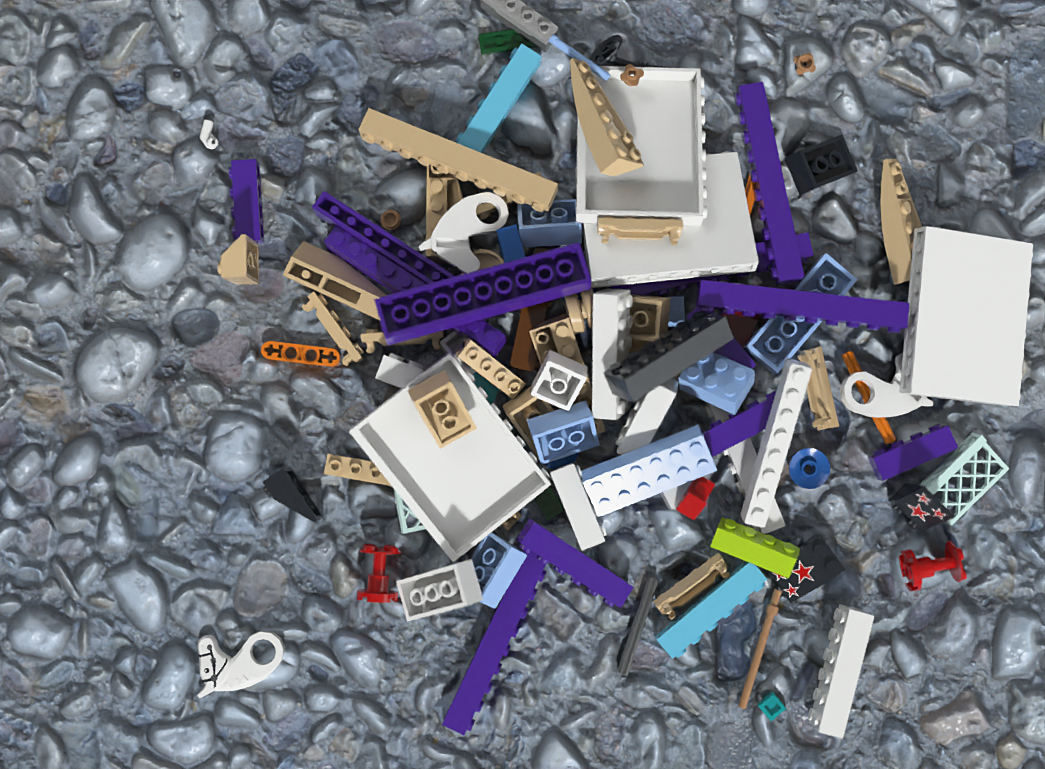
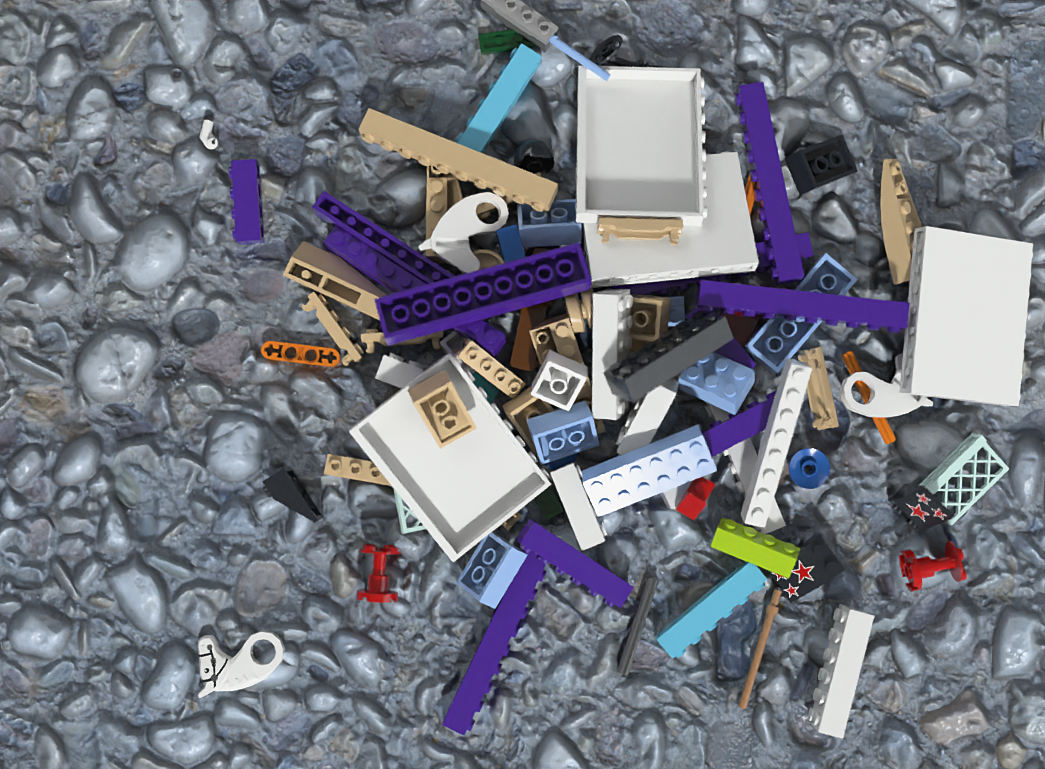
(241, 262): tan slope -> none
(390, 220): medium nougat plate -> none
(439, 590): white brick -> none
(534, 156): none -> black cylinder
(601, 125): tan wedge -> none
(631, 80): medium nougat plate -> none
(691, 585): tan piece -> none
(771, 706): teal tile -> none
(808, 59): medium nougat plate -> none
(912, 452): dark purple brick -> none

